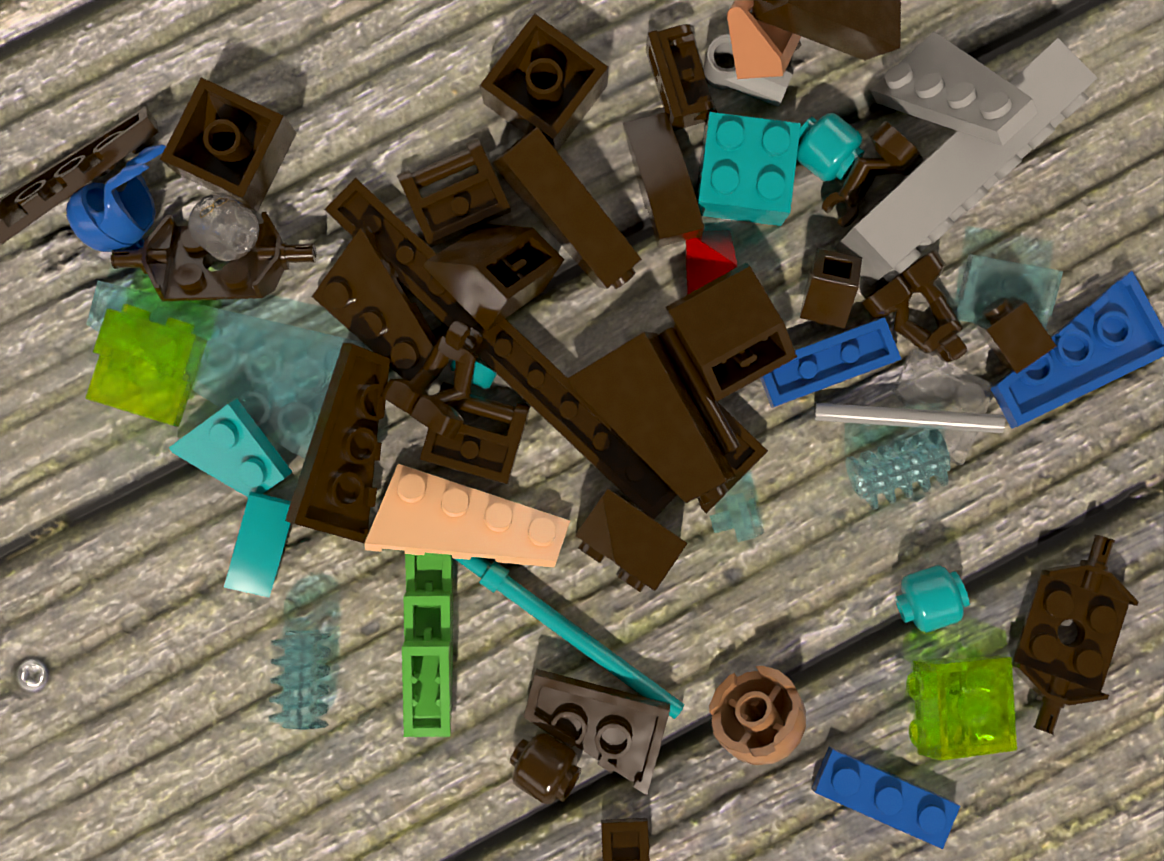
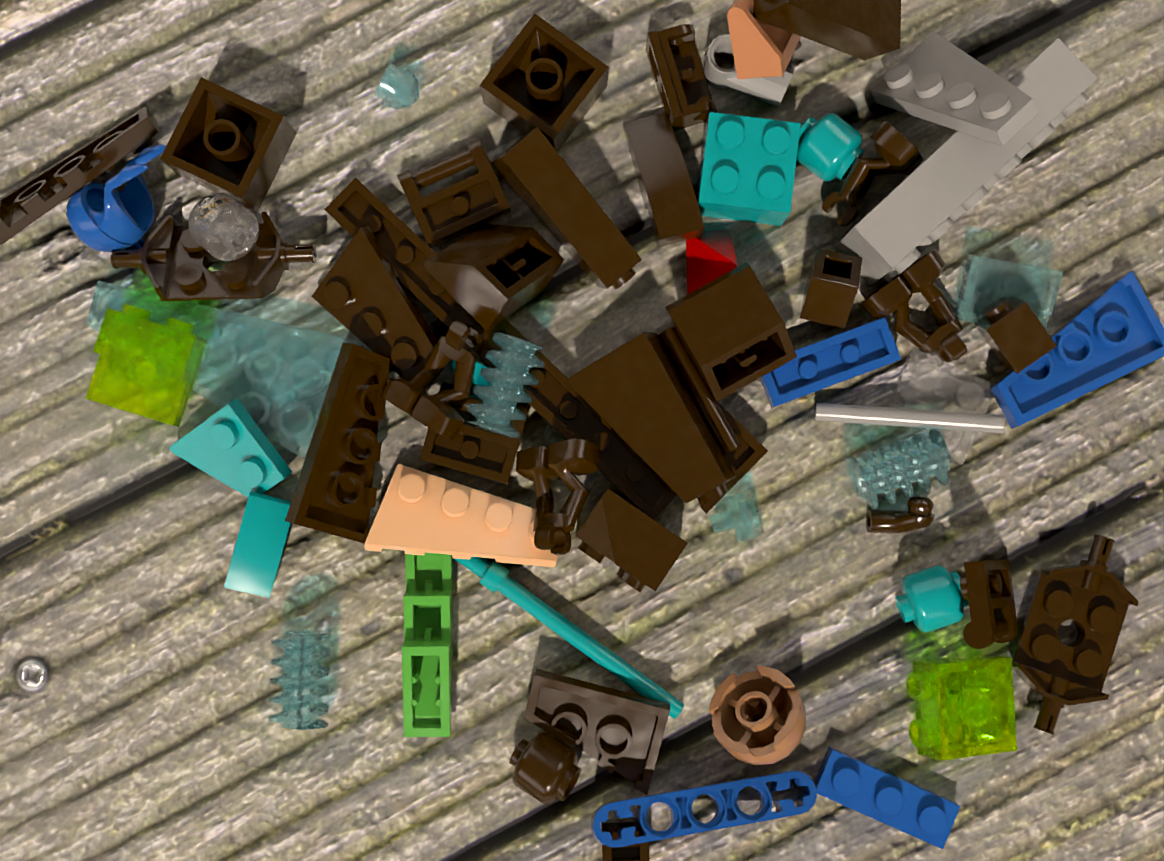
(398, 87): none -> clear light blue plate
(505, 385): none -> clear light blue piece
(559, 461): none -> dark brown piece
(727, 810): none -> blue beam
(892, 521): none -> dark brown arm
(991, 603): none -> dark brown plate

